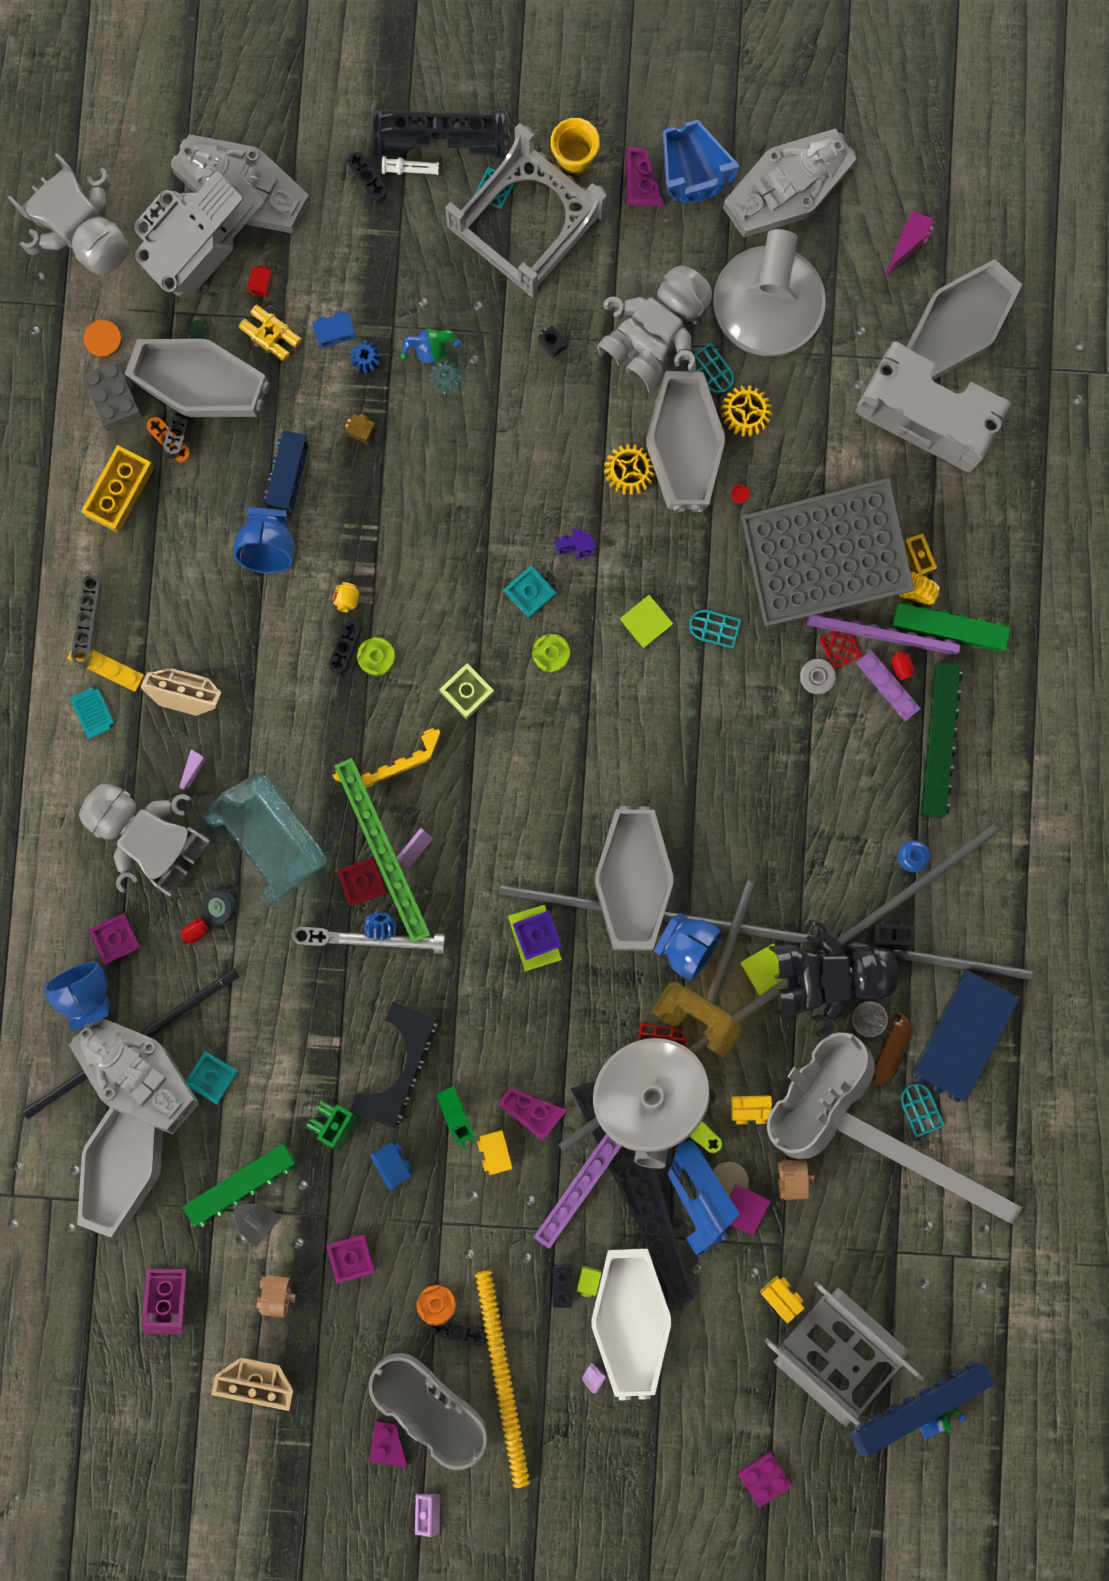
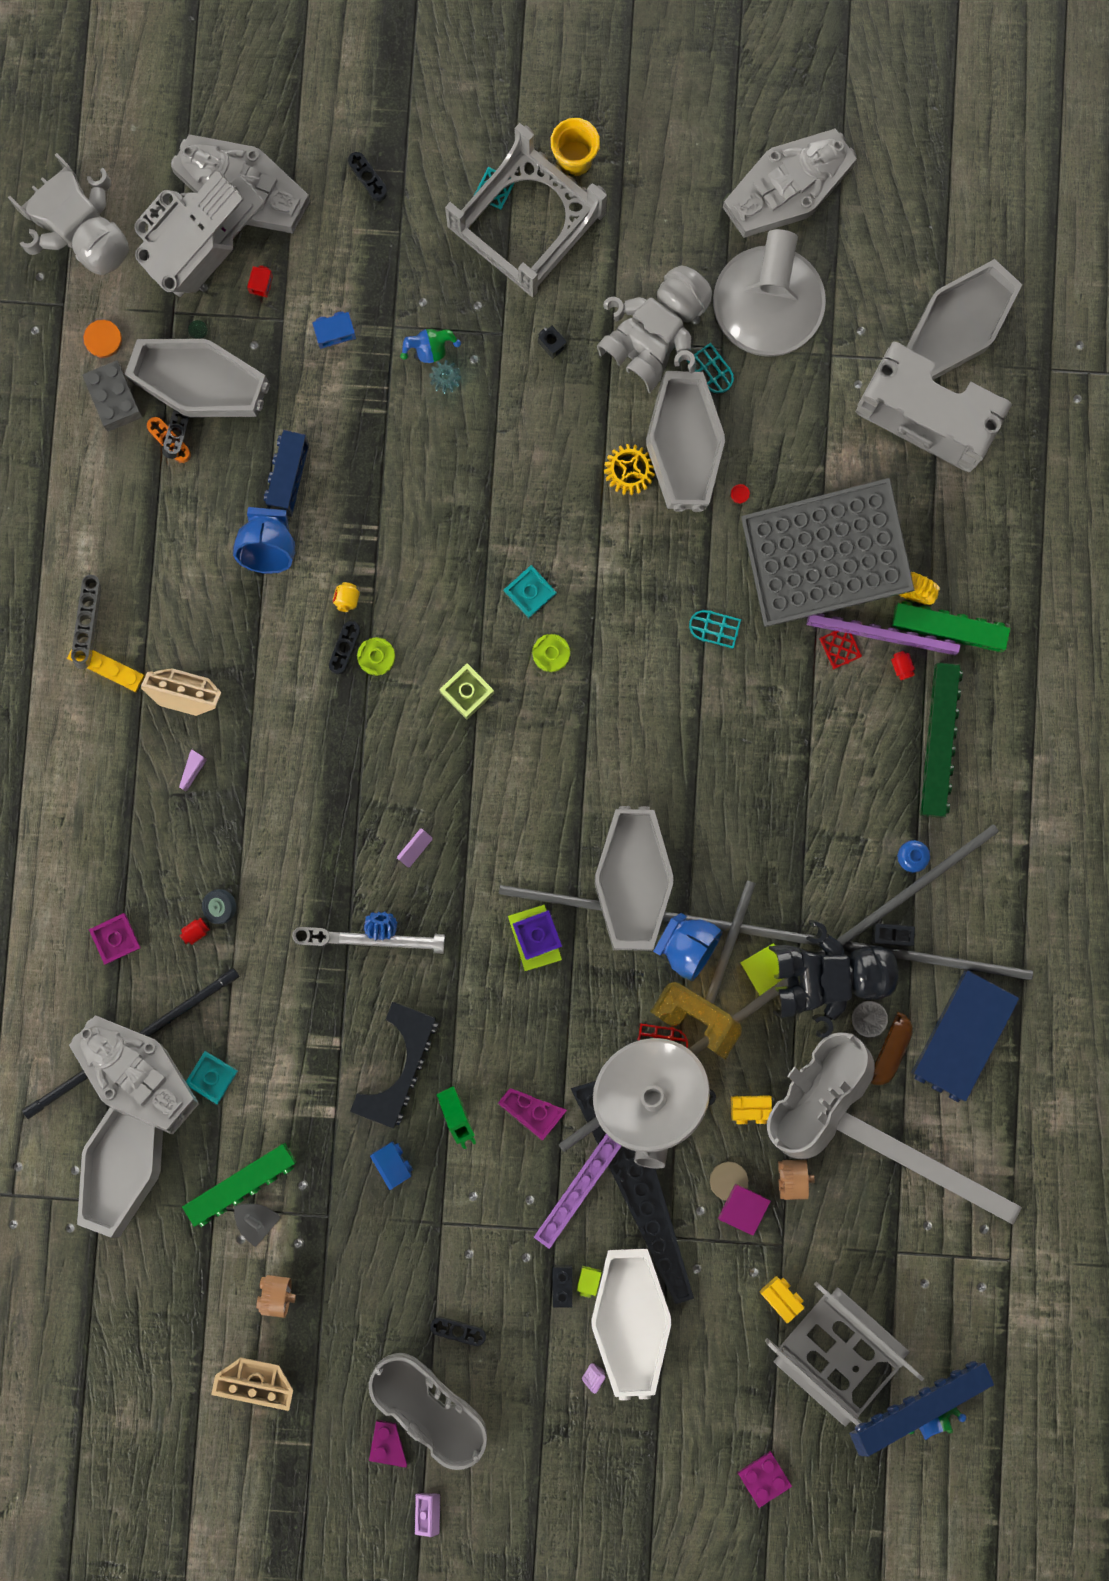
(79, 994): blue plate -> none
(92, 712): teal window -> none
(118, 489): yellow brick -> none
(144, 837): light grey piece -> none
(164, 1301): magenta slope -> none
(267, 835): clear light blue windscreen -> none
(270, 324): yellow pin -> none
(337, 1127): green brick -> none
(350, 1258): magenta plate -> none
(360, 428): pearl gold brick -> none
(361, 882): dark red plate -> none
(370, 351): blue gear -> none
(382, 850): bright green plate -> none
(397, 166): white pin -> none
(430, 741): yellow slope -> none
(436, 1305): orange tile -> none
(485, 140): black piece -> none
(495, 1152): yellow brick -> none
(502, 1379): yellow piece -> none
(580, 543): dark purple brick -> none
(640, 182): magenta wing -> none
(646, 621): lime tile -> none
(695, 163): blue cone -> none
(703, 1135): lime piece -> none
(712, 1208): blue panel -> none
(739, 411): yellow gear -> none
(817, 676): light grey wheel -> none
(888, 685): medium lavender plate -> none
(915, 232): magenta slope -> none
(919, 555): yellow brick -> none
(928, 1115): teal window -> none

